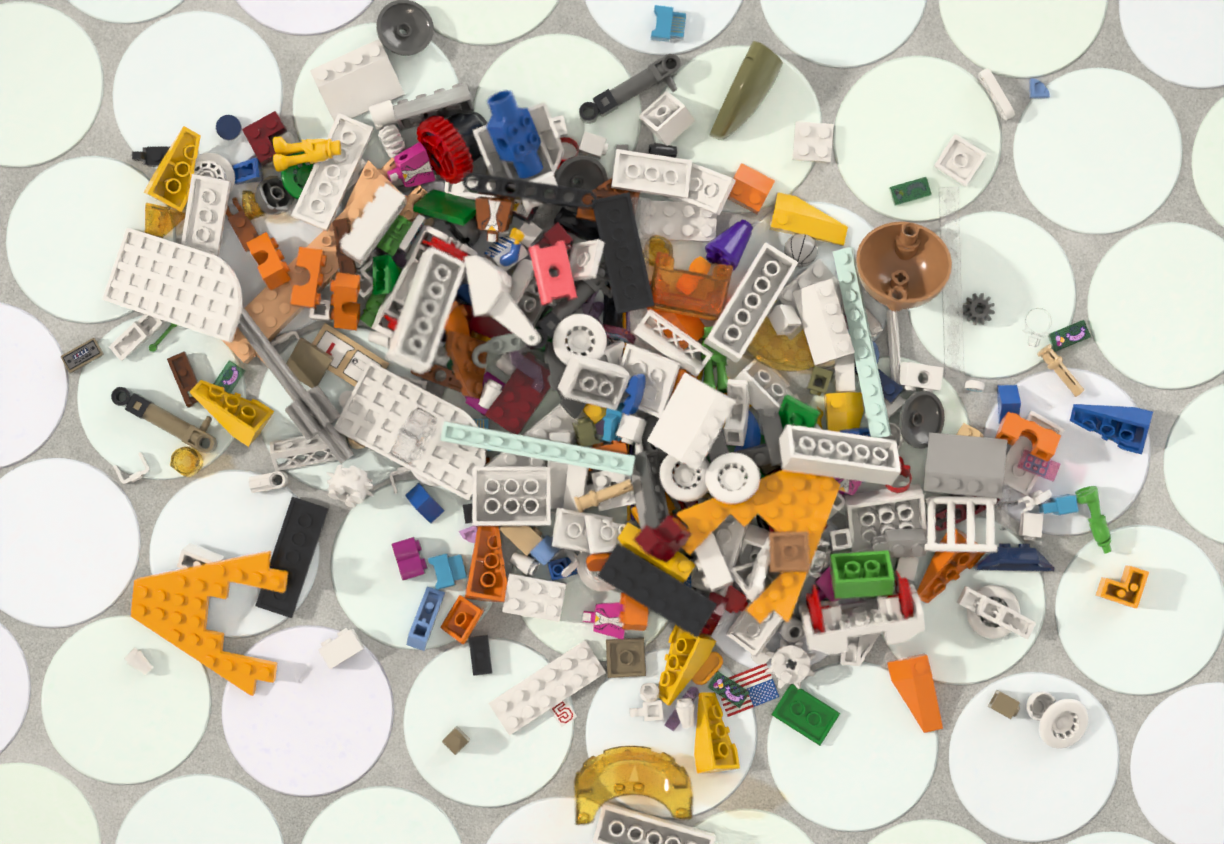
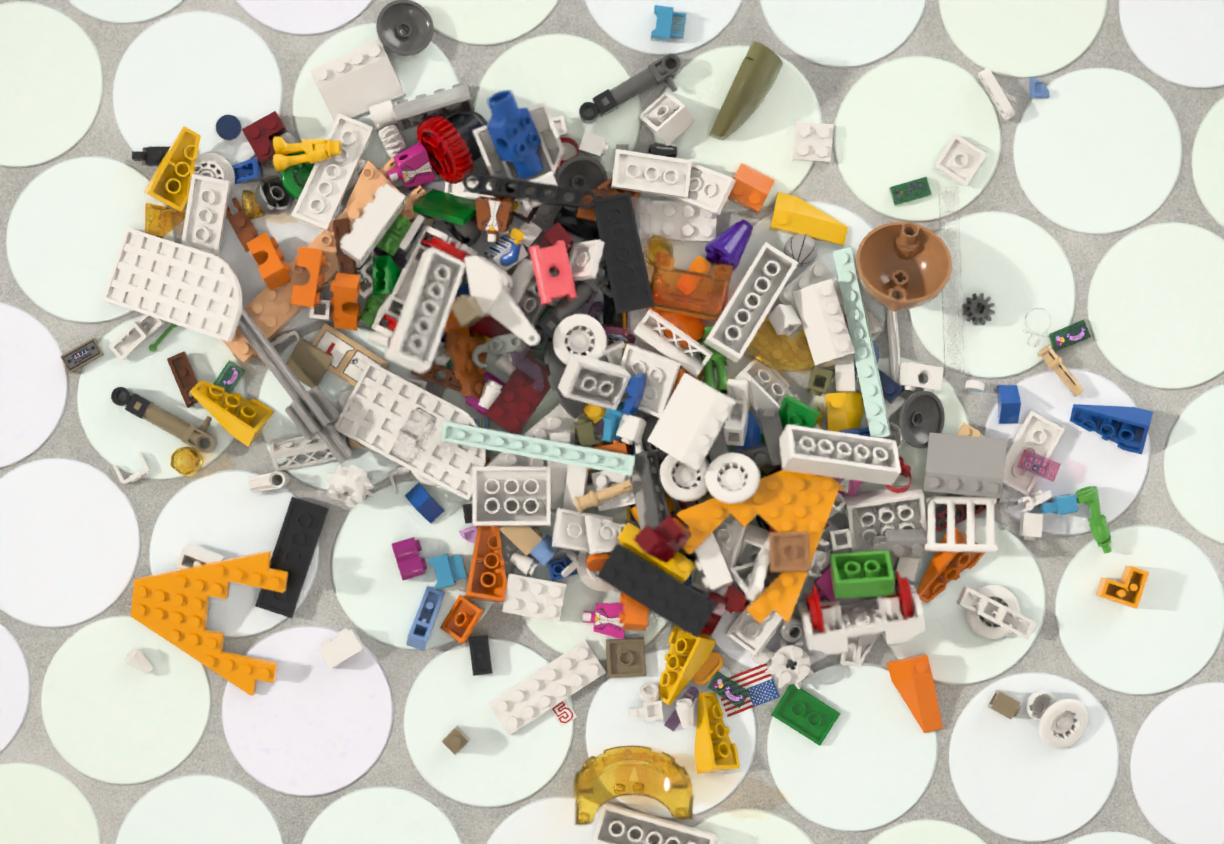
(467, 310): none -> dark tan brick
(1014, 559): dark blue wedge -> none
(1043, 440): orange arch -> none

